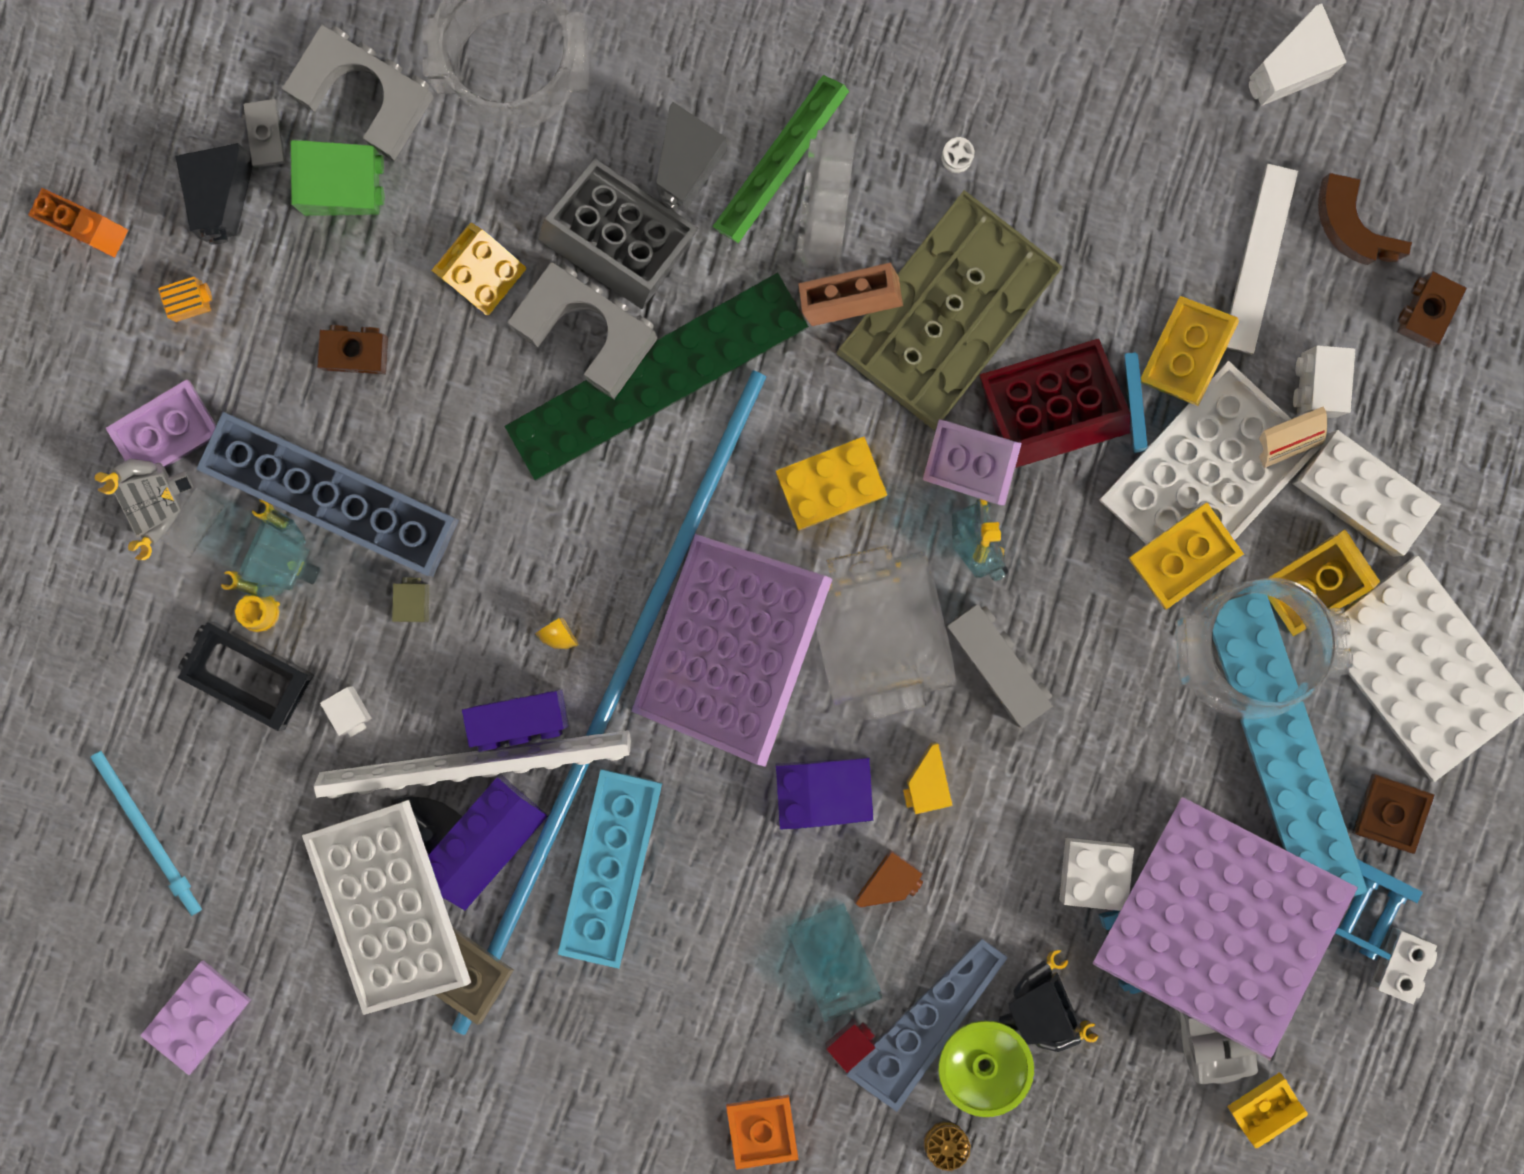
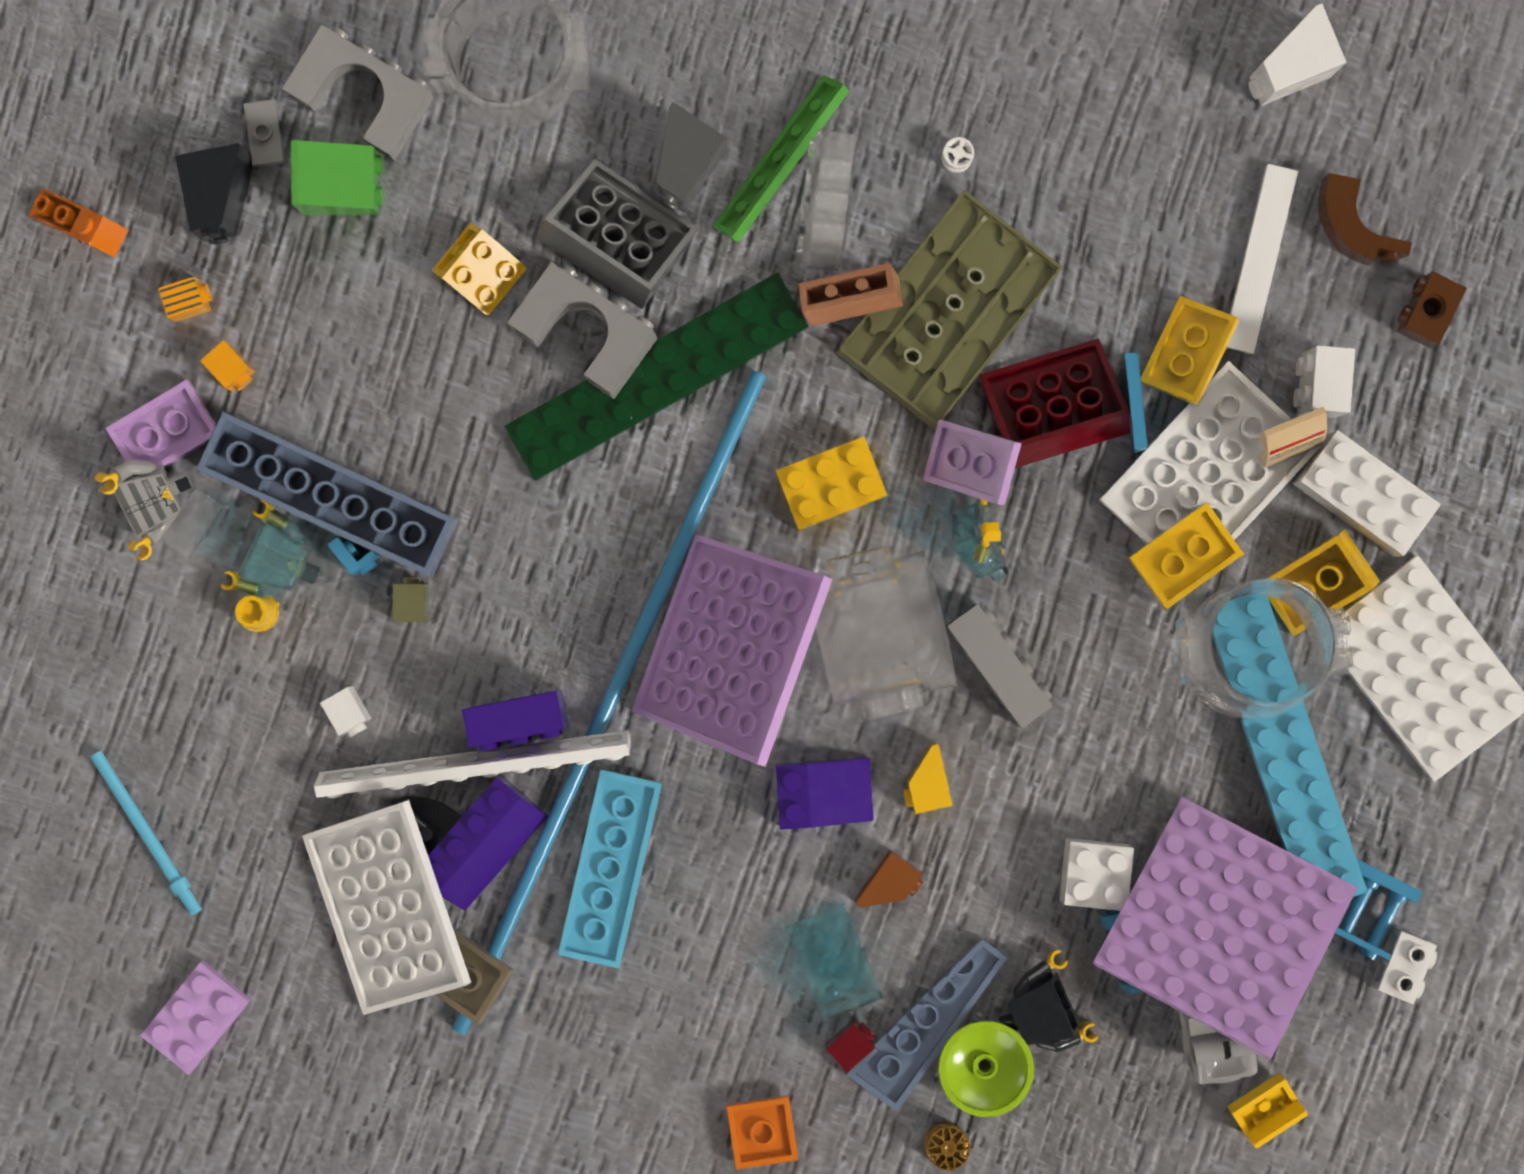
(195, 673): black piece -> none
(228, 366): none -> light orange brick
(347, 554): none -> dark azure bracket
(370, 359): reddish brown brick -> none
(557, 635): yellow brick -> none
(1393, 813): reddish brown plate -> none

